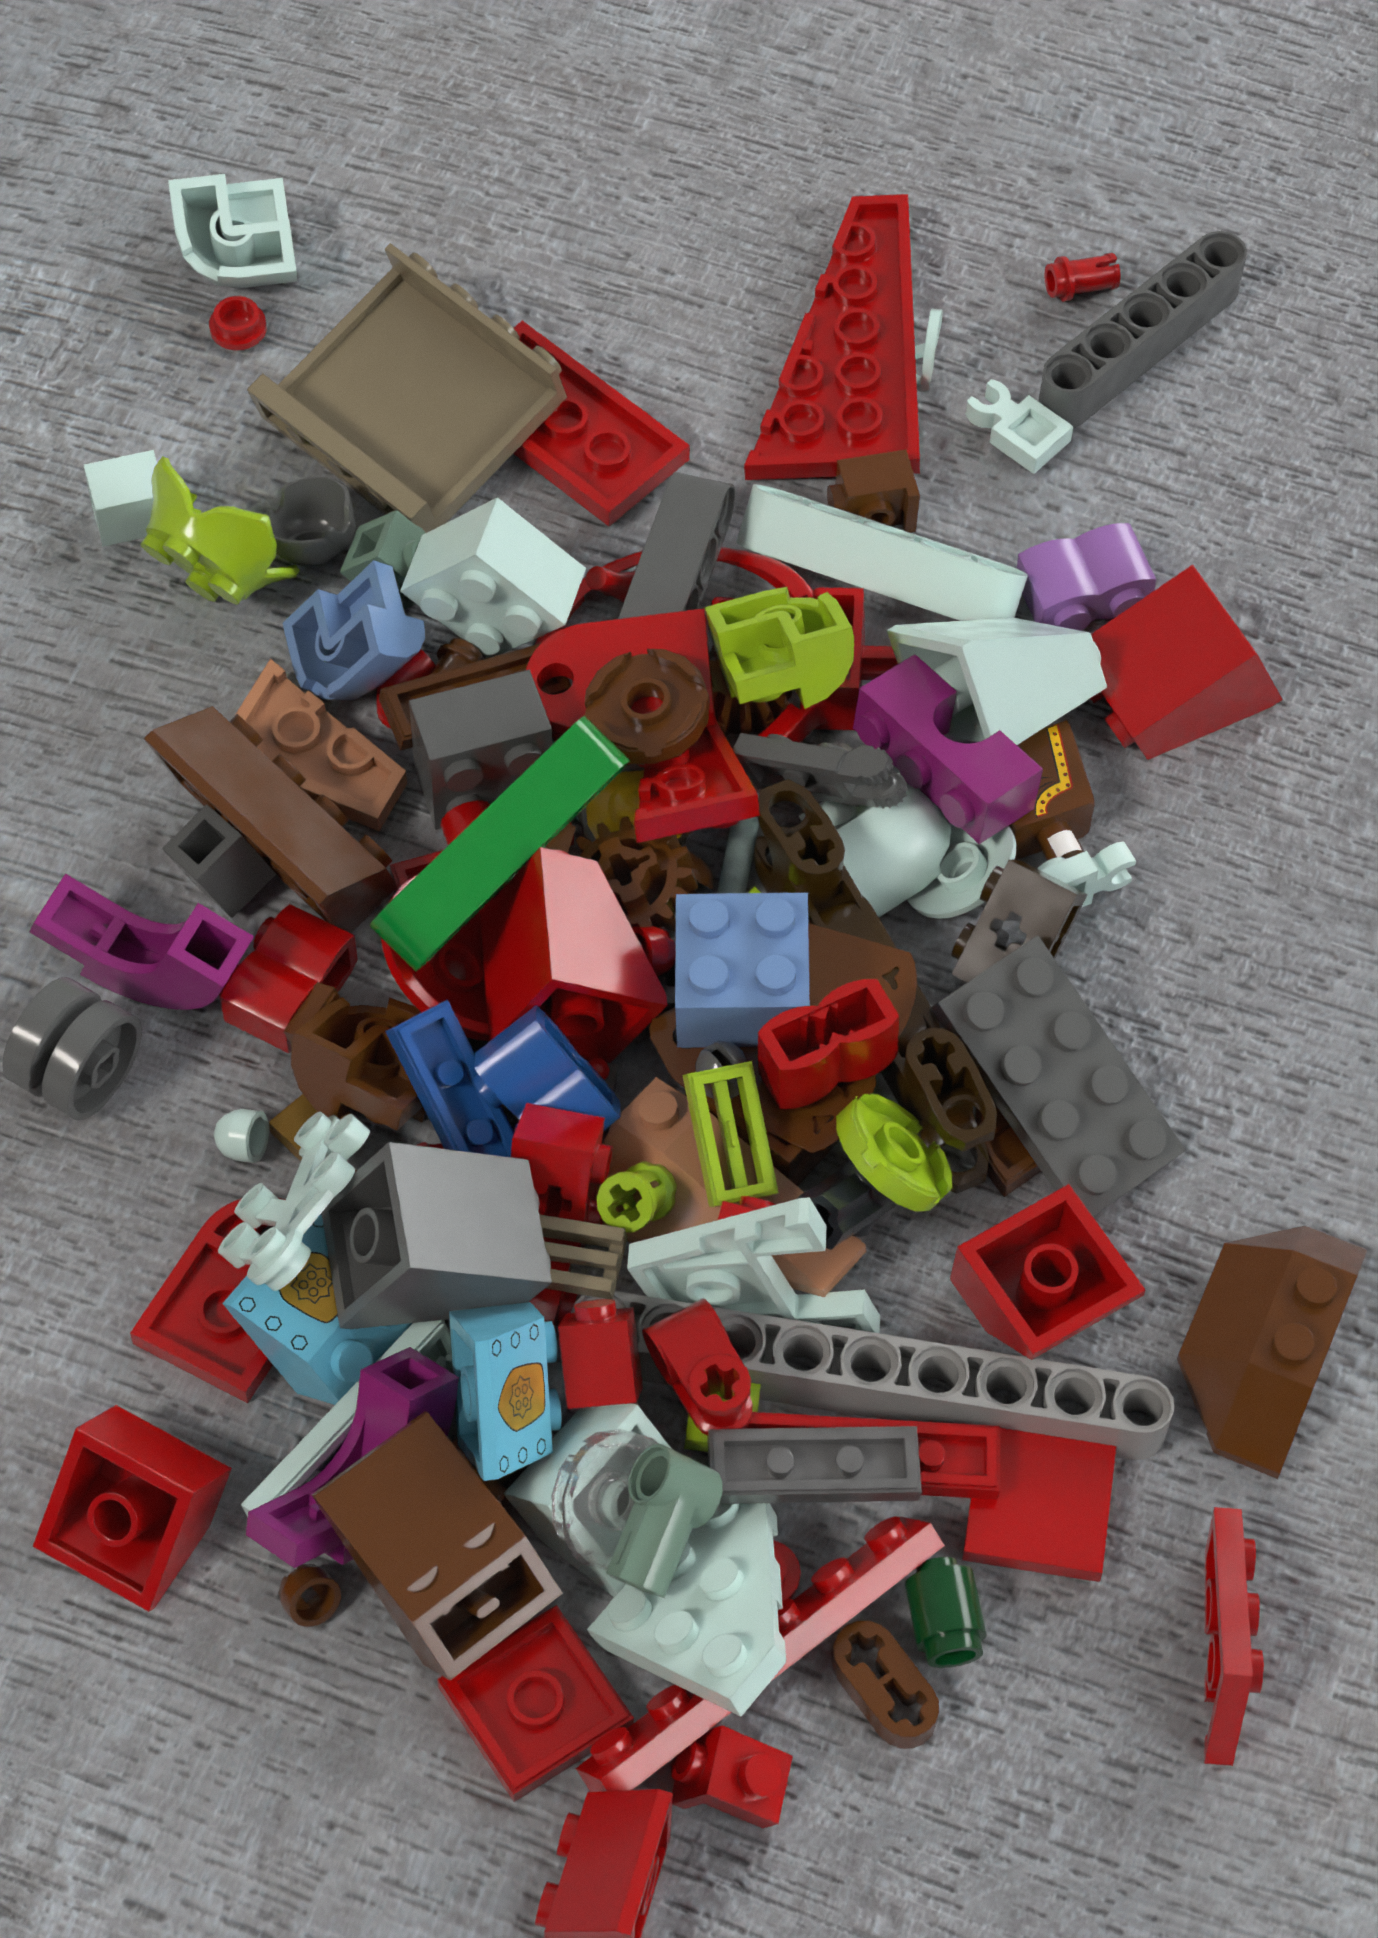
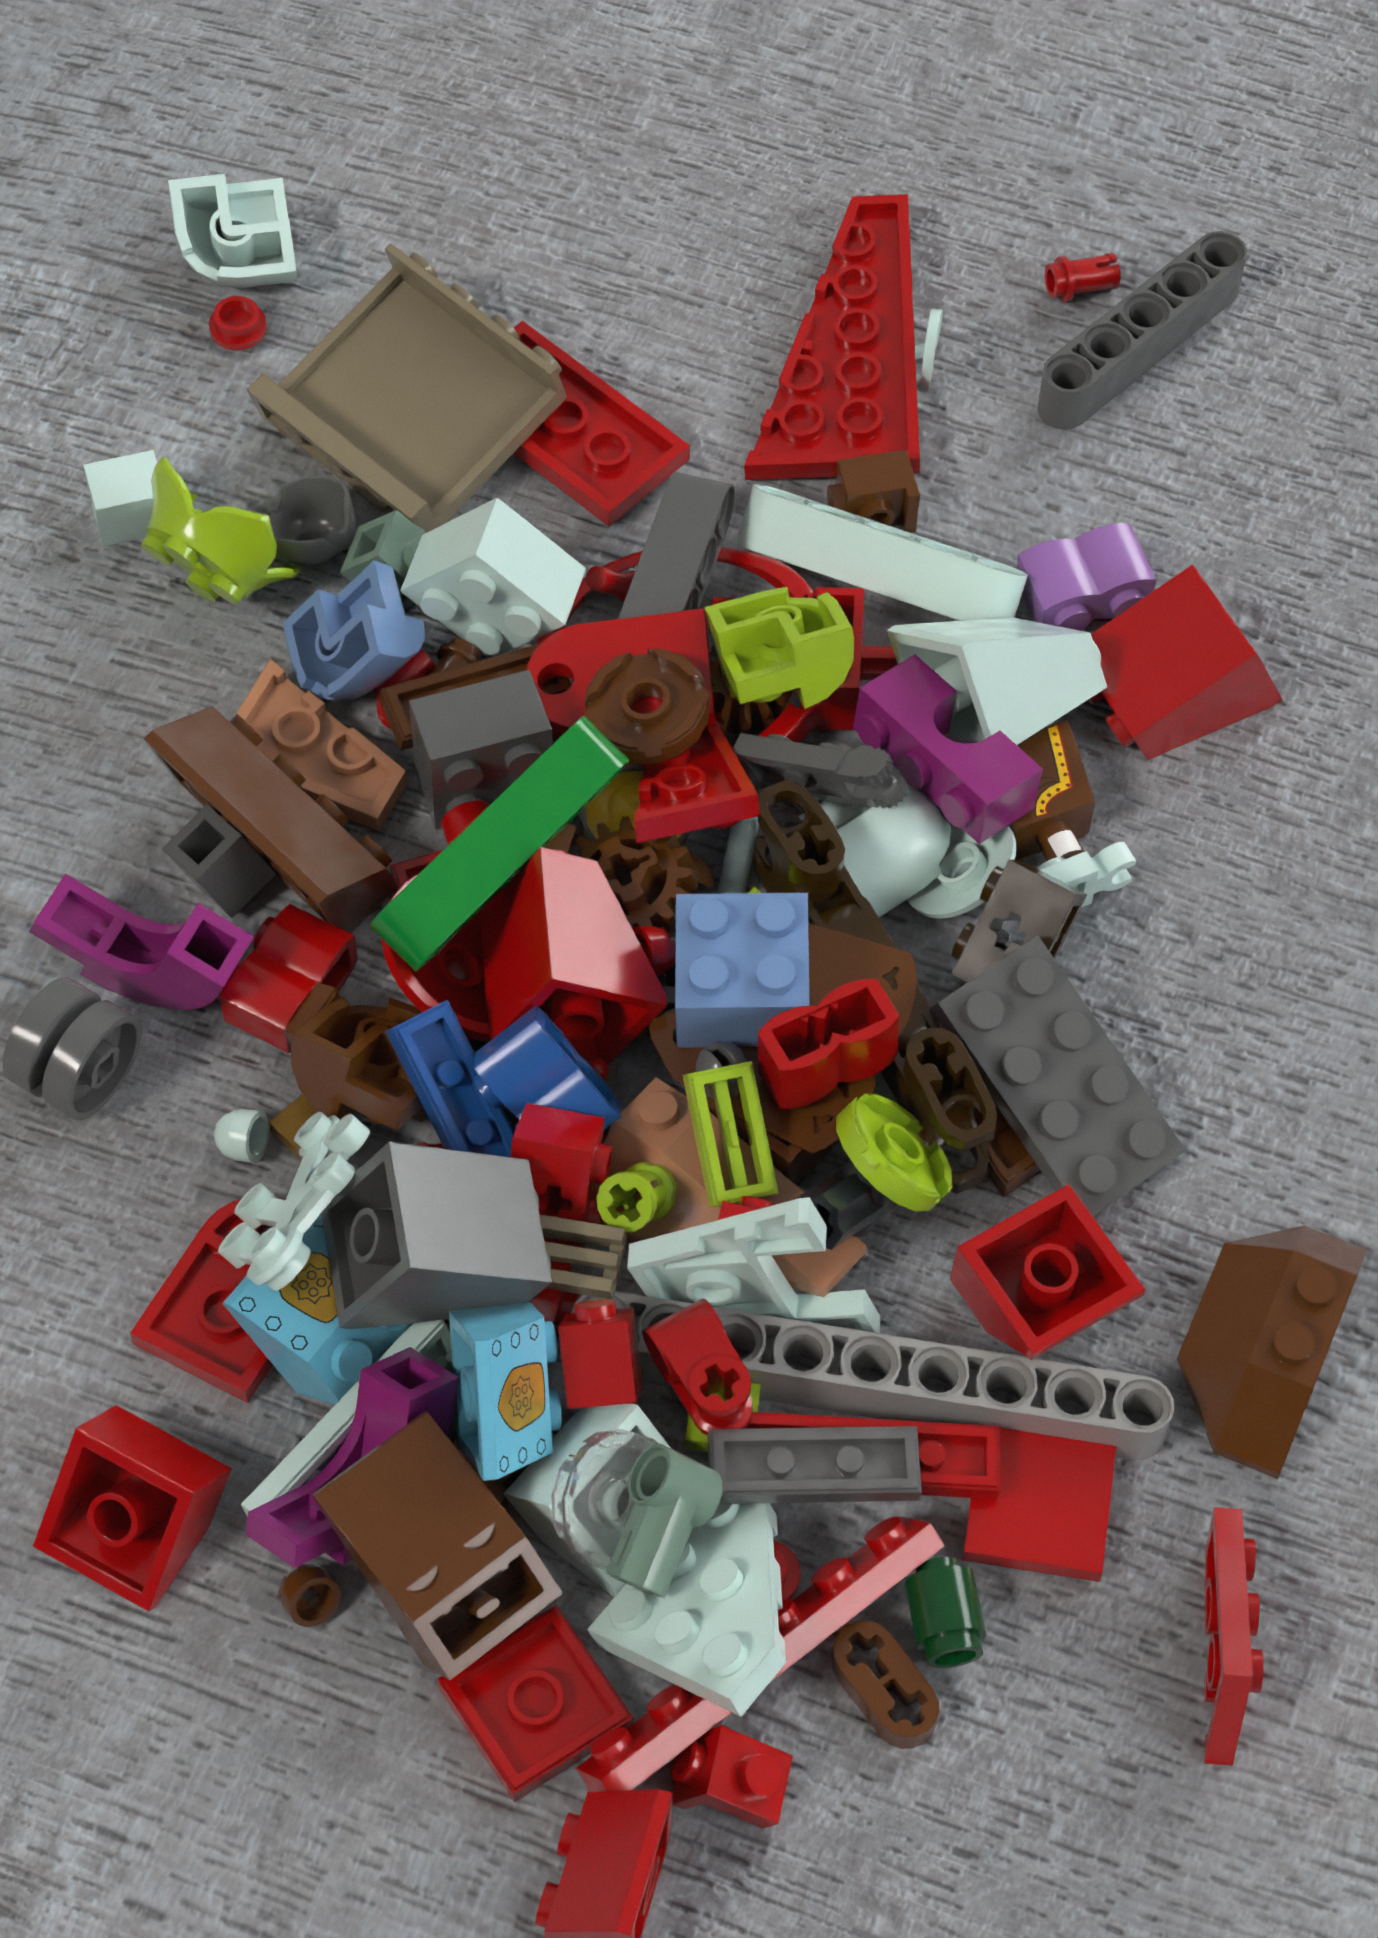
(1022, 430): light aqua plate -> none

